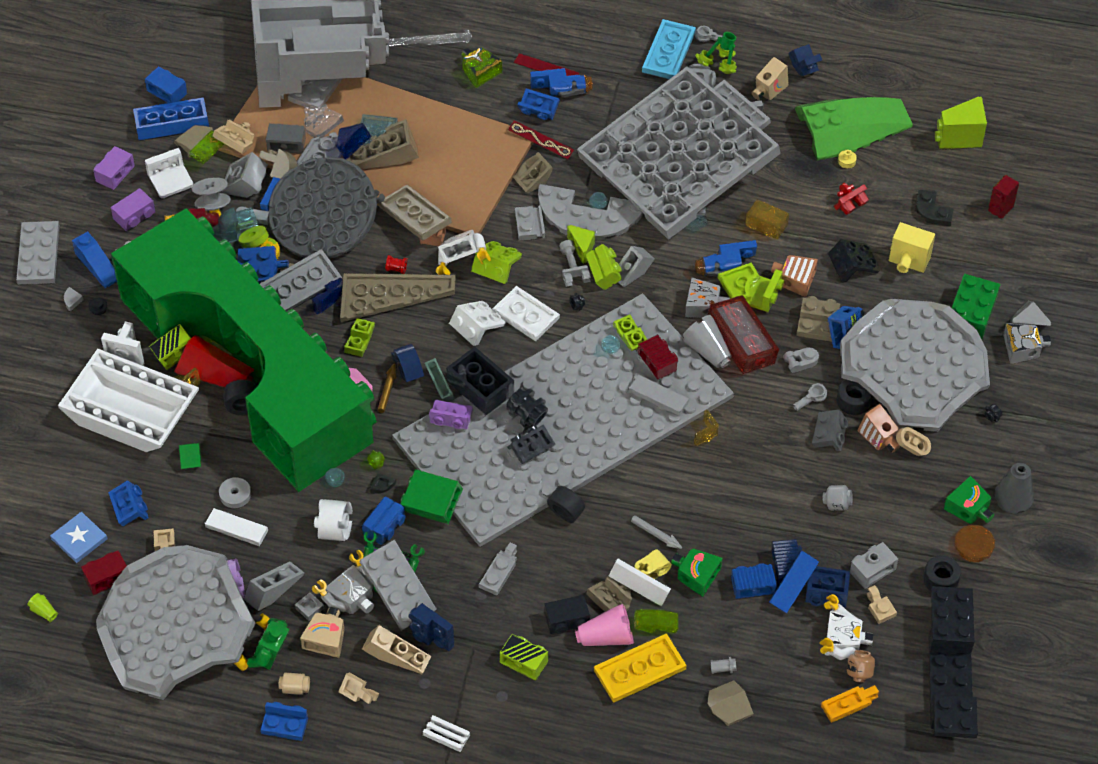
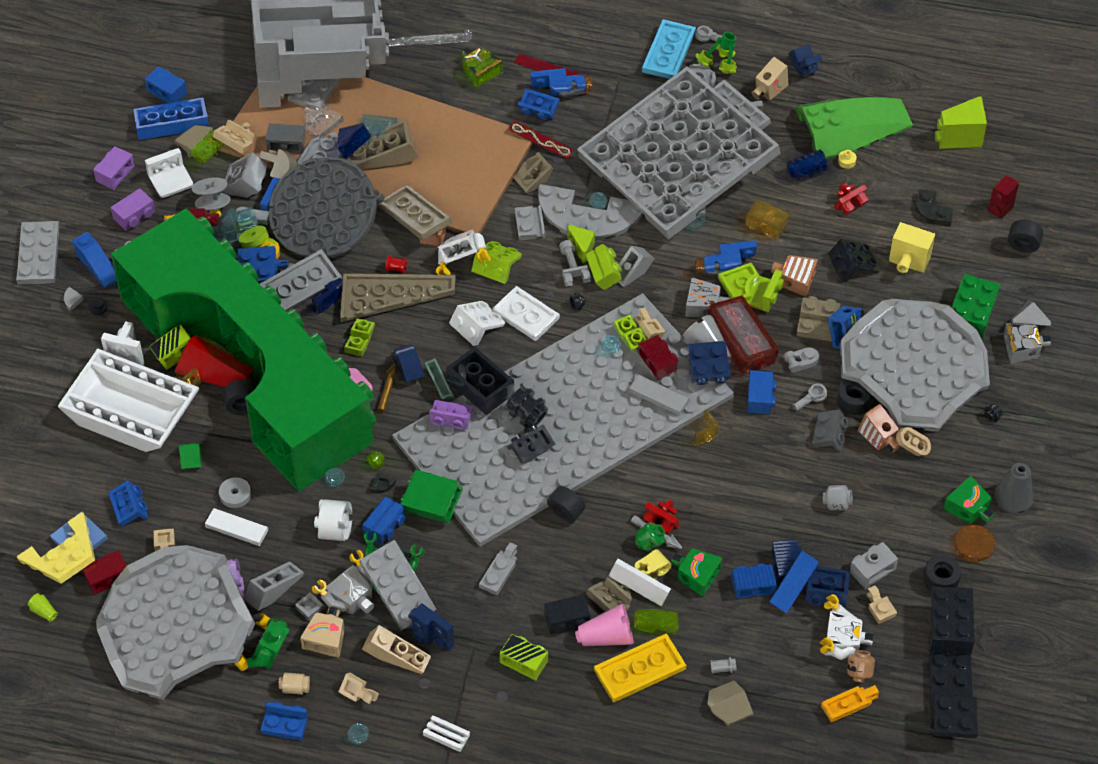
(67, 557): none -> light yellow wing
(358, 733): none -> clear light blue plate
(649, 326): none -> tan plate
(650, 537): none -> green head
(654, 512): none -> red hips
(709, 362): none -> dark blue plate
(760, 392): none -> blue brick
(805, 164): none -> clear blue piece
(1025, 236): none -> black tyre

